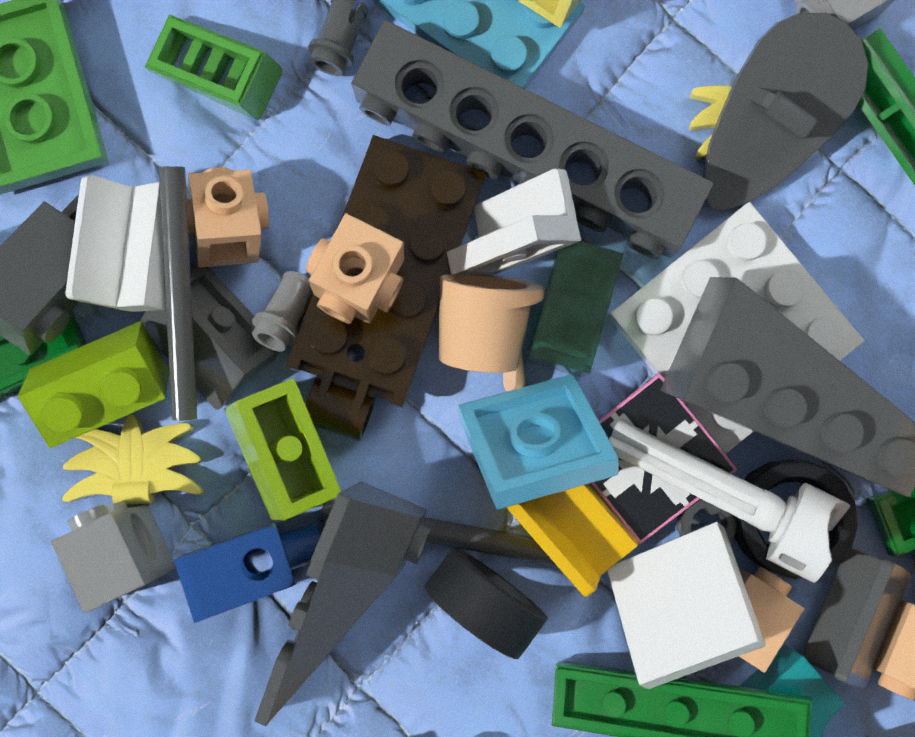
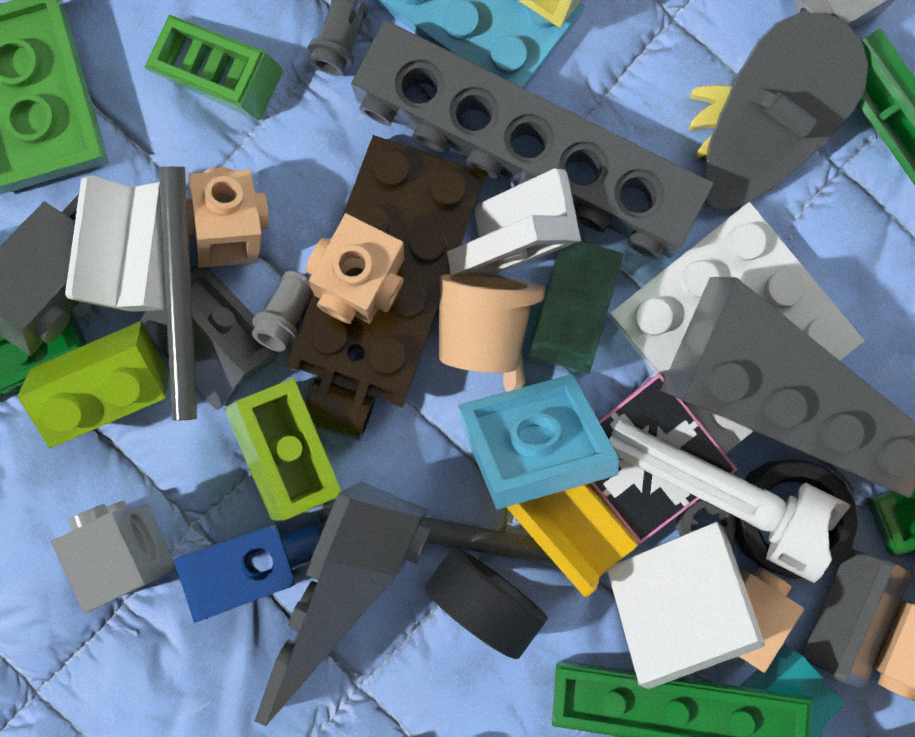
(133, 464): light yellow piece -> none

